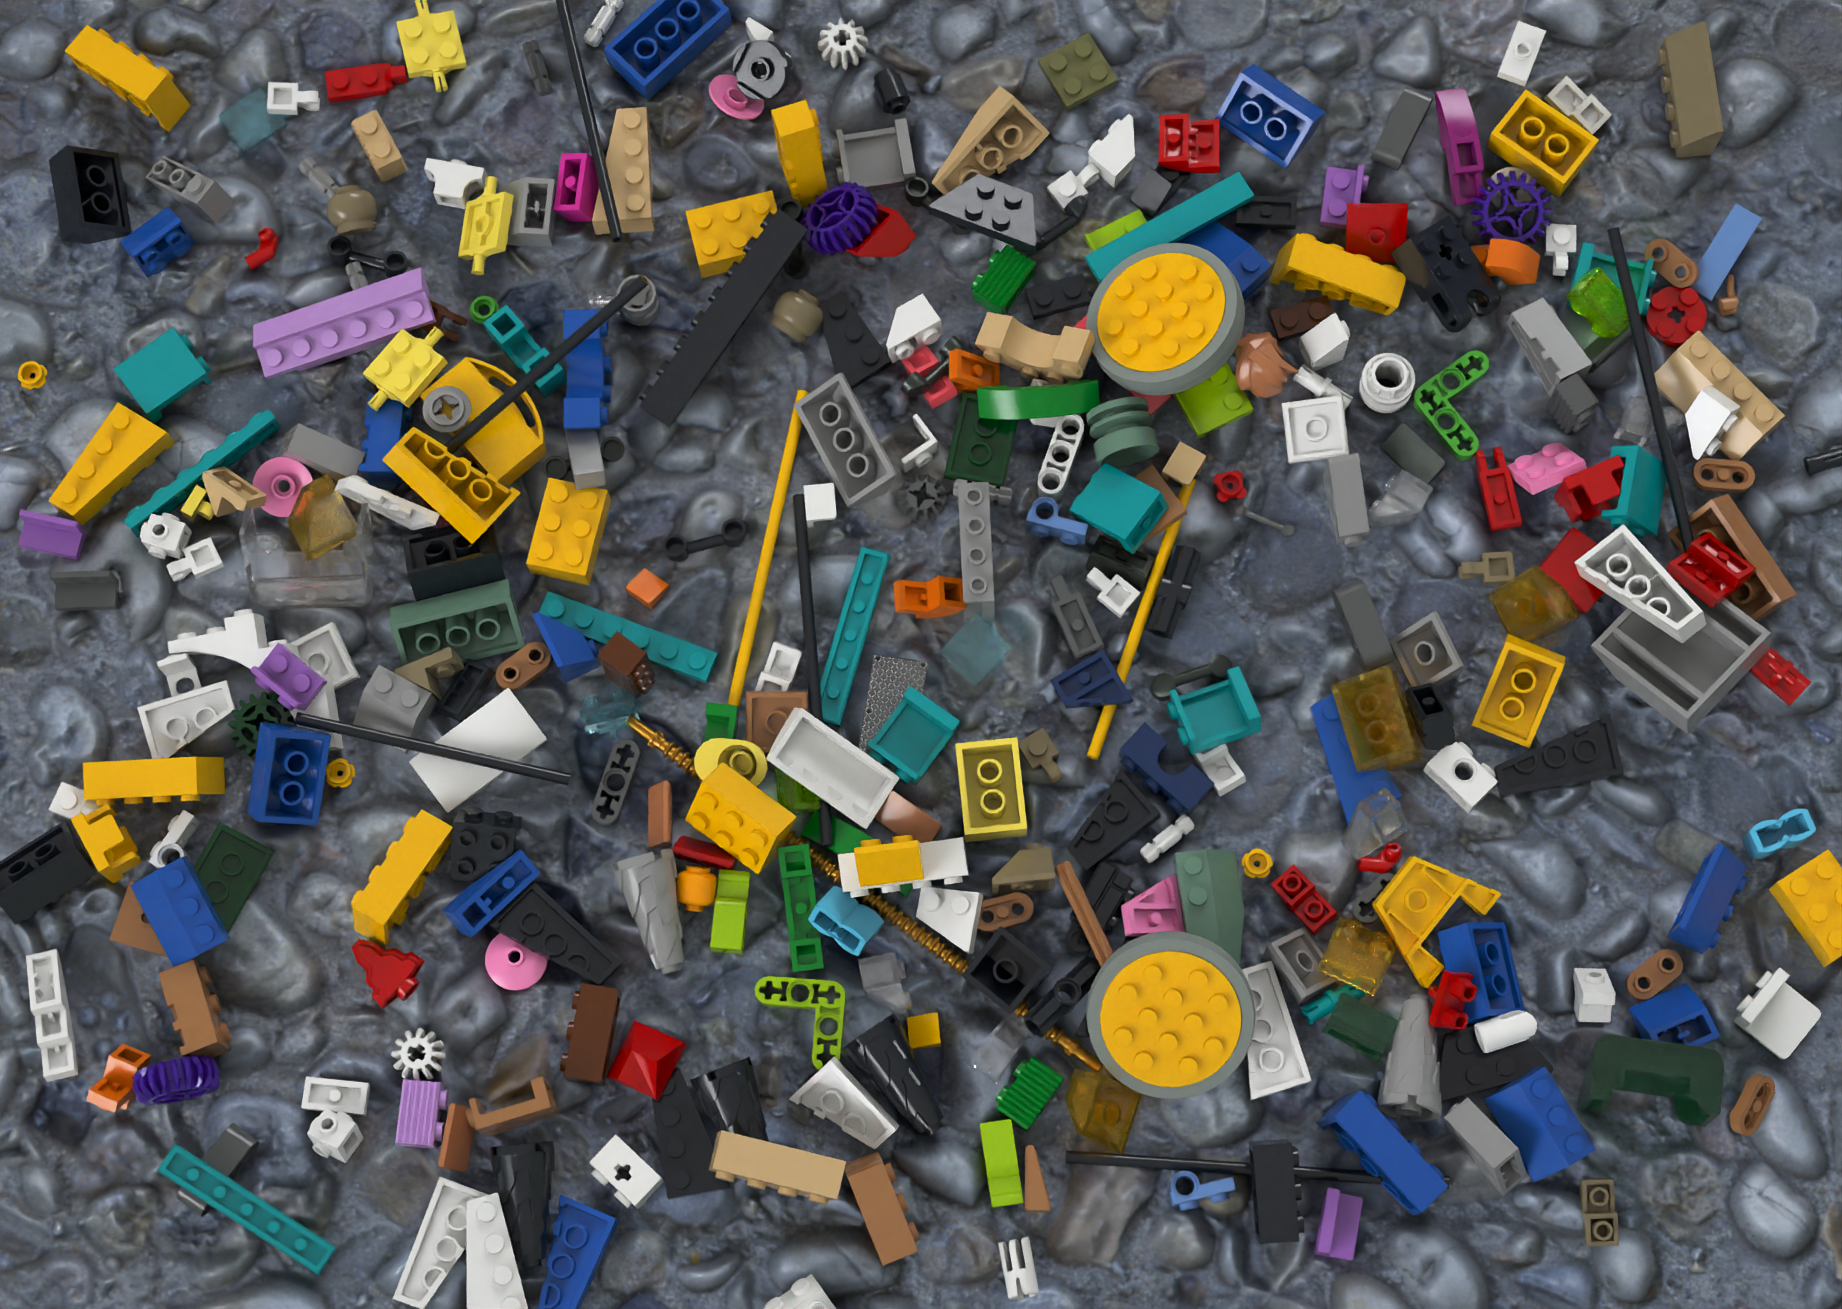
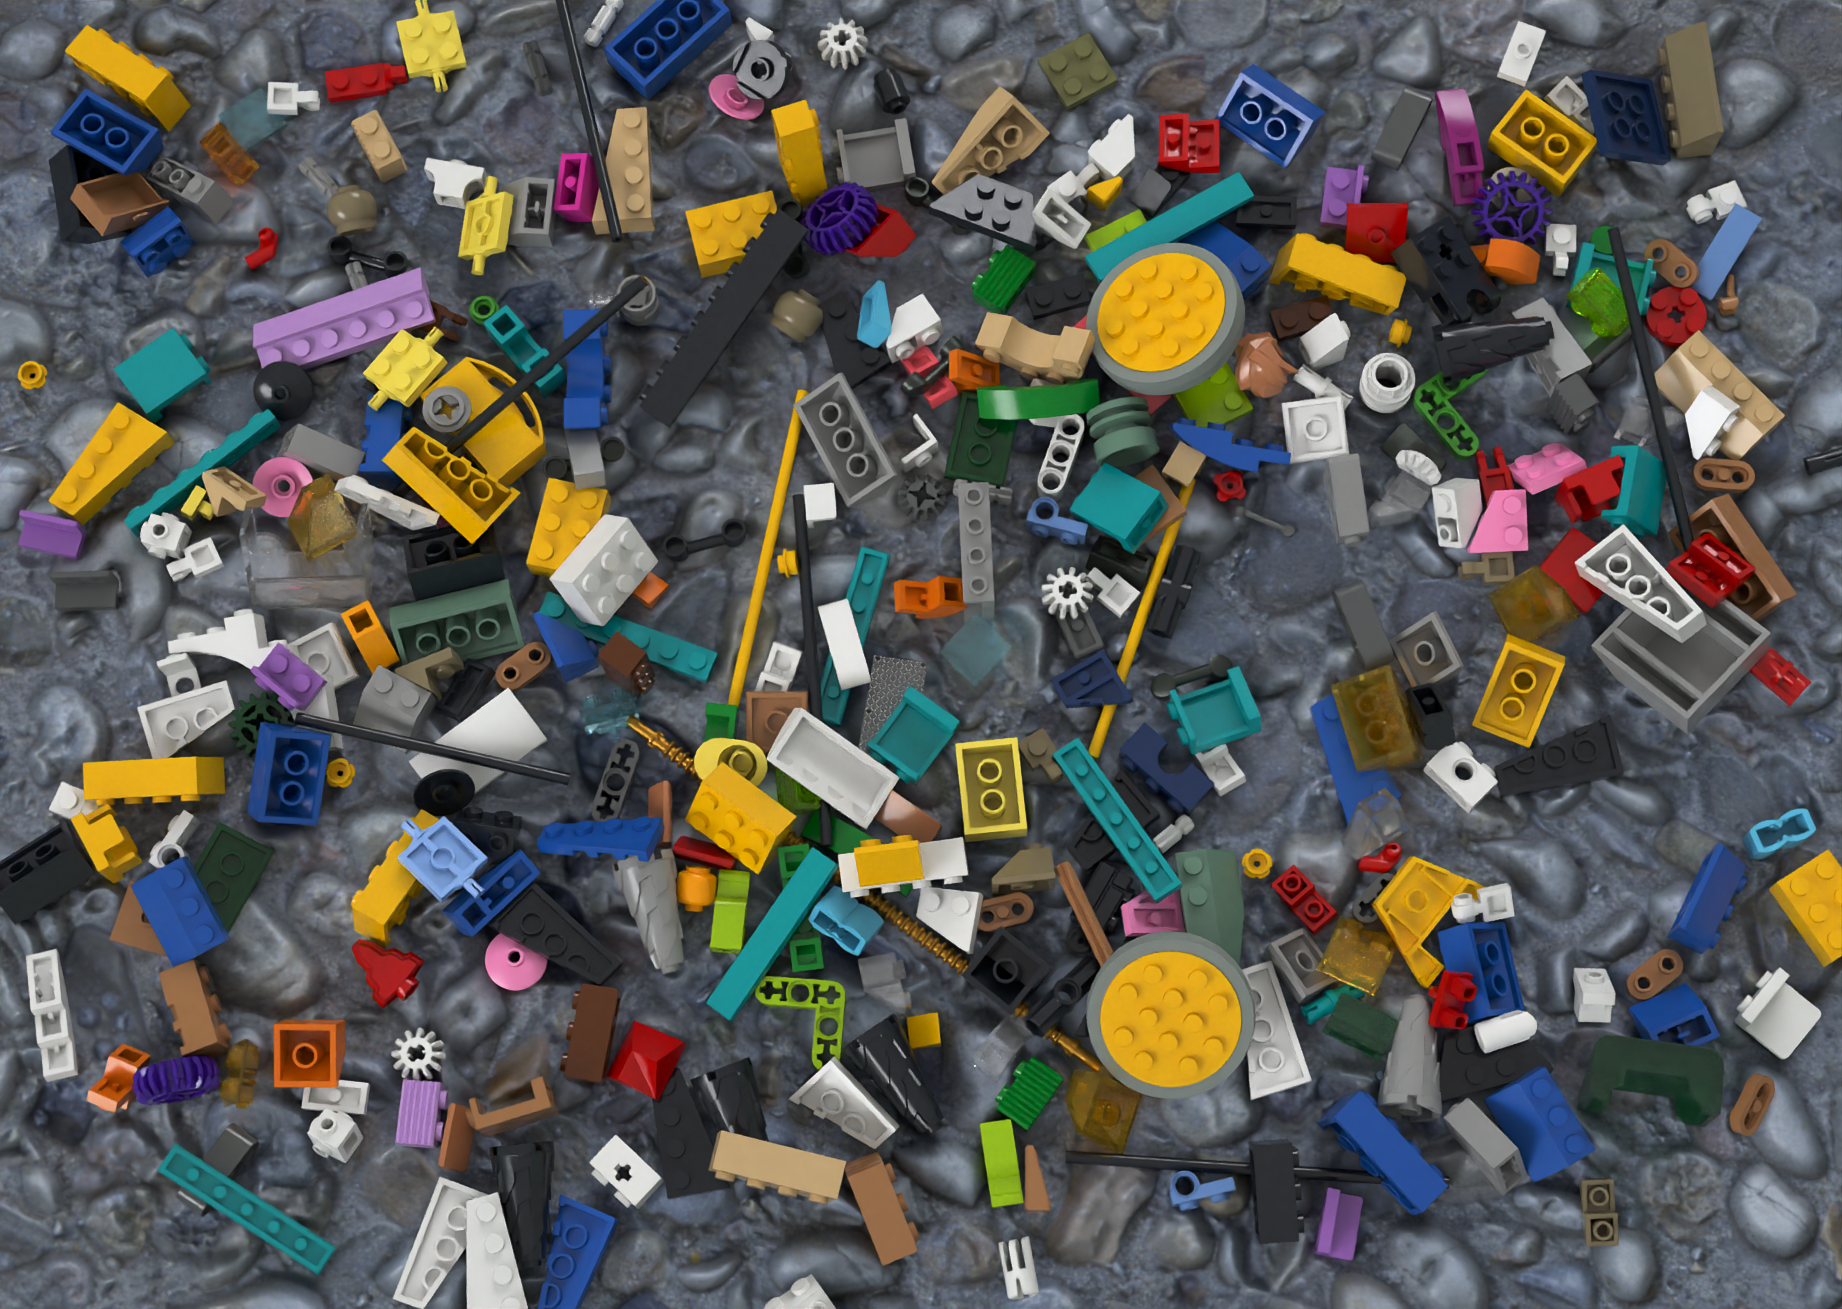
(109, 134): none -> blue slope
(117, 202): none -> medium nougat container
(237, 1058): none -> clear yellow hinge
(241, 167): none -> clear orange slope
(289, 378): none -> black dish
(308, 1053): none -> orange slope
(370, 636): none -> light orange slope
(442, 859): none -> light blue plate
(444, 792): none -> black dish
(604, 570): none -> white brick
(613, 836): none -> blue wing
(772, 934): none -> teal tile
(788, 563): none -> yellow plate
(844, 644): none -> white beam
(874, 316): none -> medium azure slope
(1059, 220): none -> white slope
(1078, 595): none -> white gear
(1105, 193): none -> yellow slope
(1117, 820): none -> teal plate
(1218, 446): none -> blue slope
(1400, 332): none -> yellow plate
(1418, 466): none -> white gear
(1456, 510): none -> white slope
(1483, 345): none -> black cone
(1492, 904): none -> white plate
(1503, 524): none -> bright pink wing
(1601, 240): none -> green tile
(1626, 117): none -> dark blue plate
(1718, 200): none -> white plate

